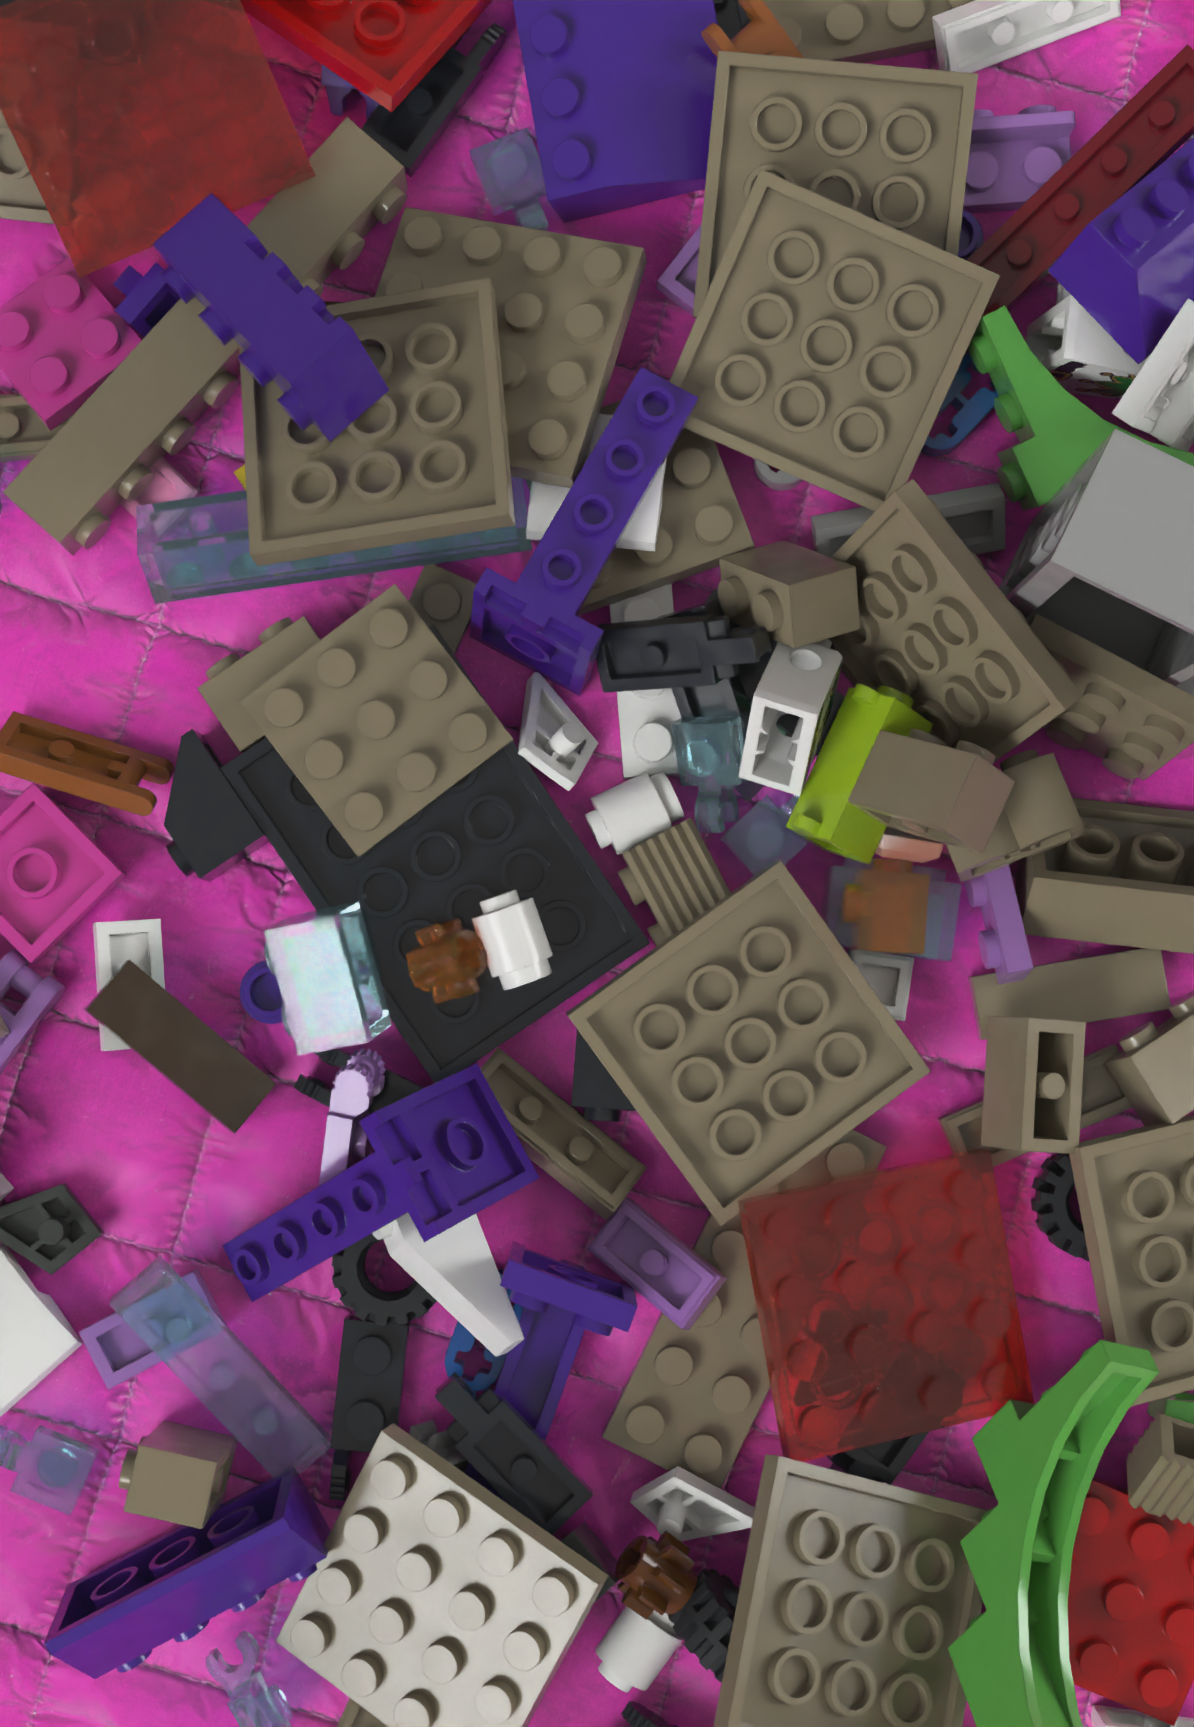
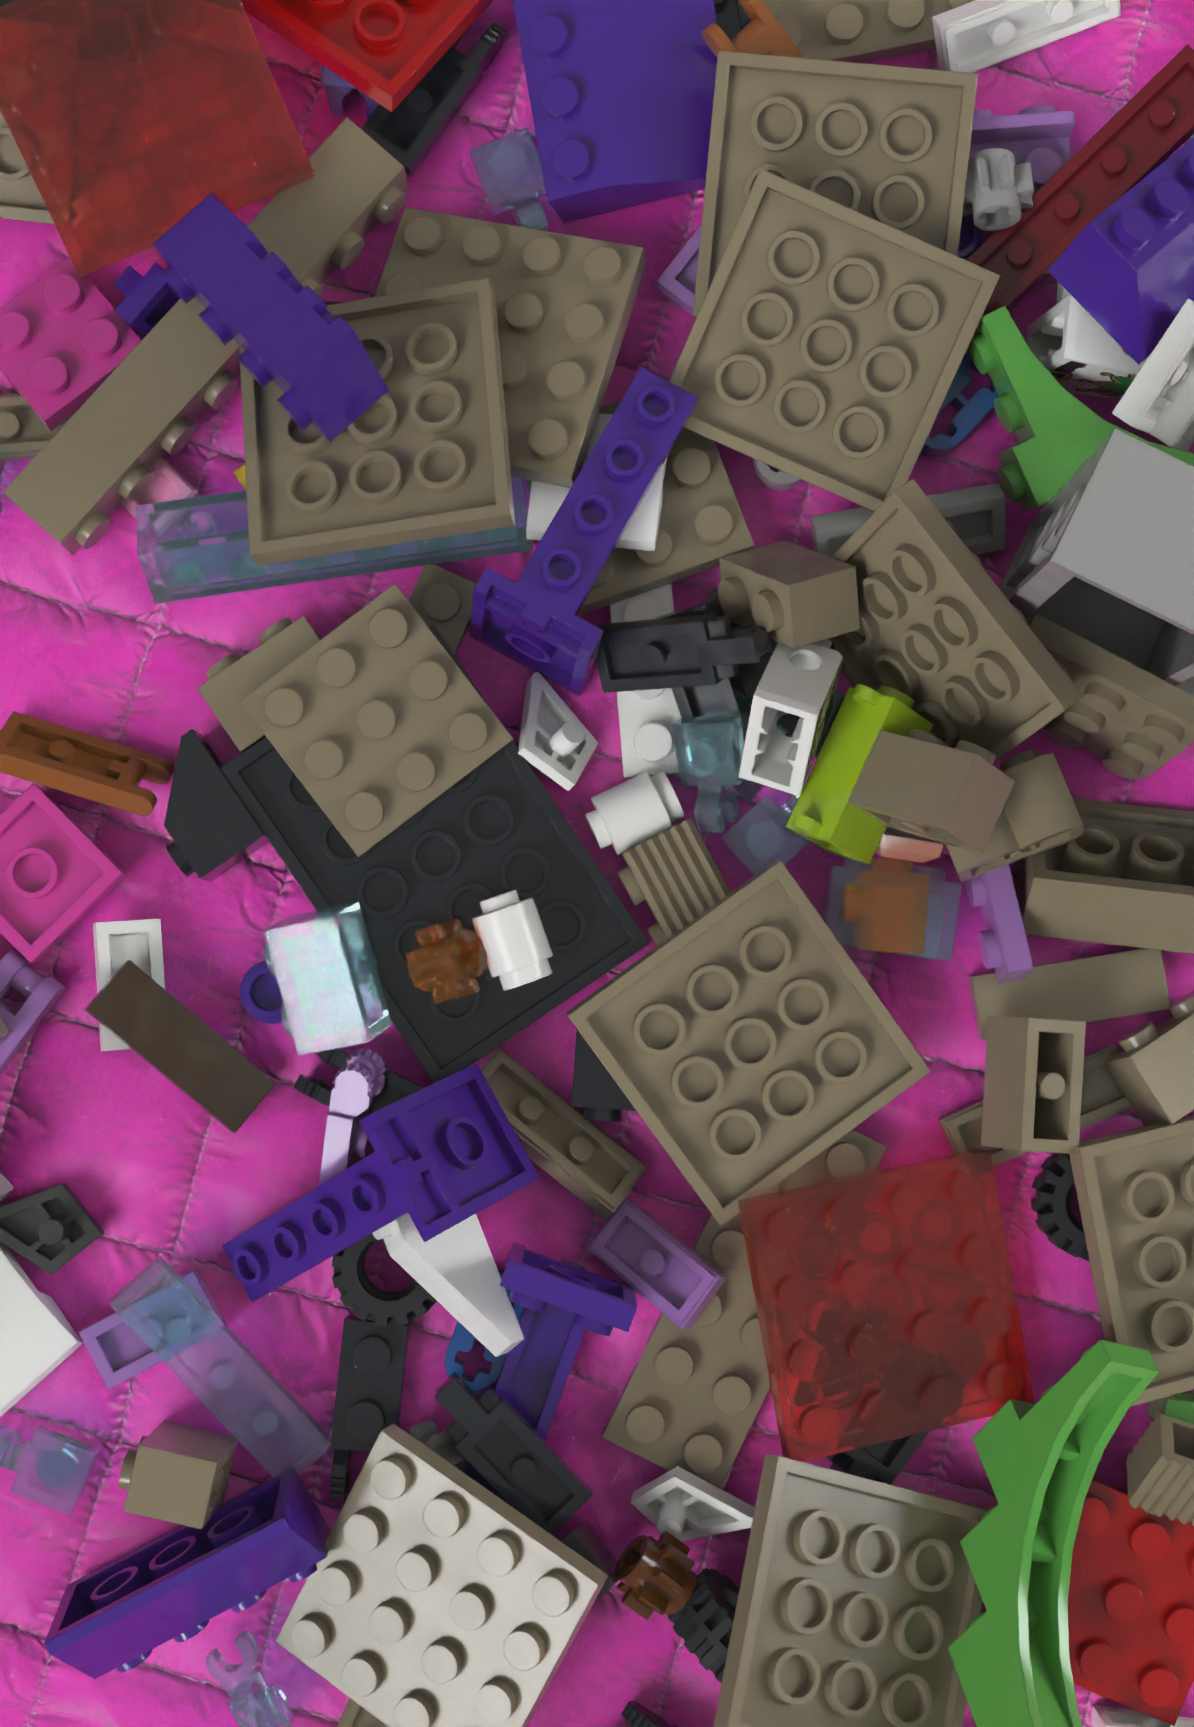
(636, 1649): white brick -> none
(888, 978): white tile -> none
(997, 189): none -> light grey gear

